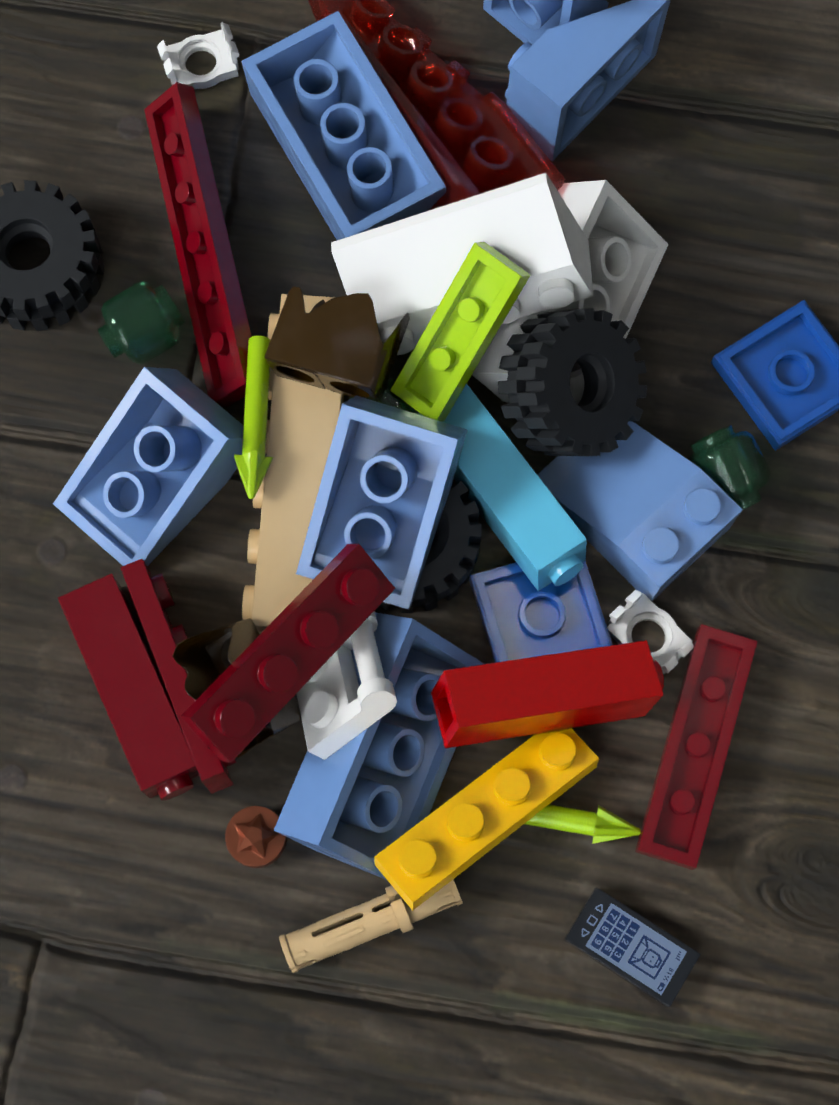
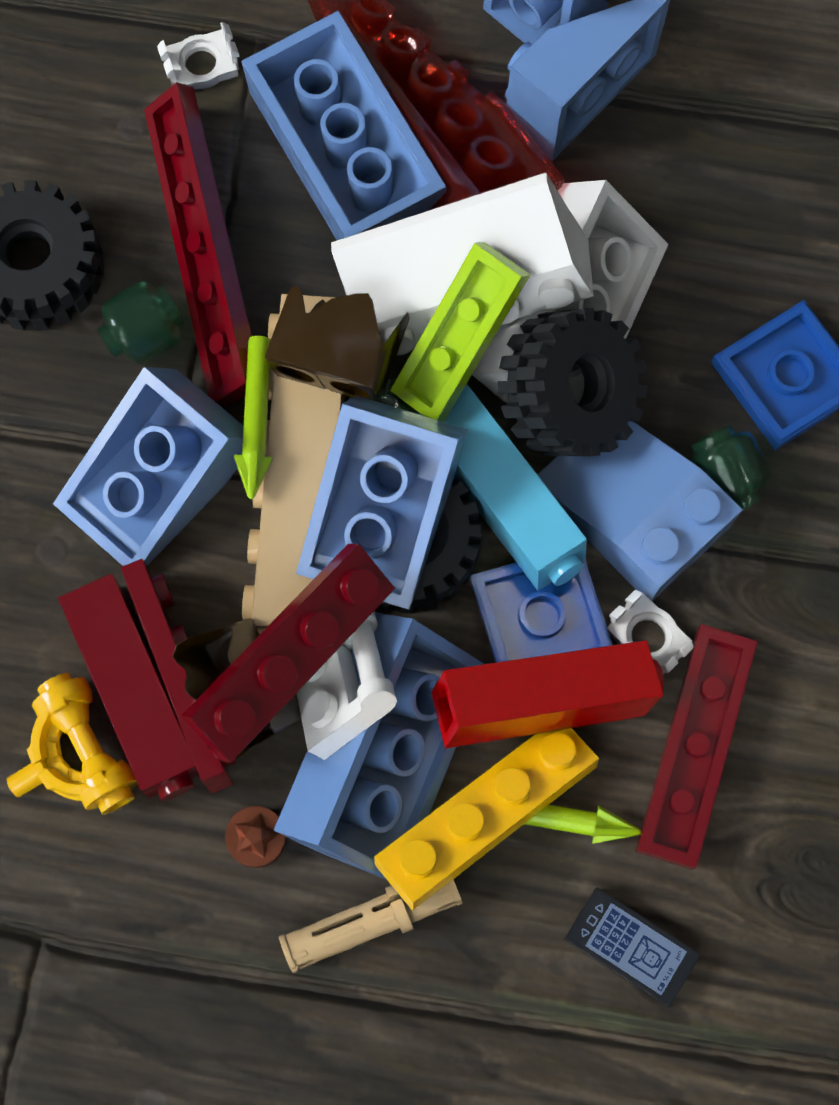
(103, 780): none -> yellow piece

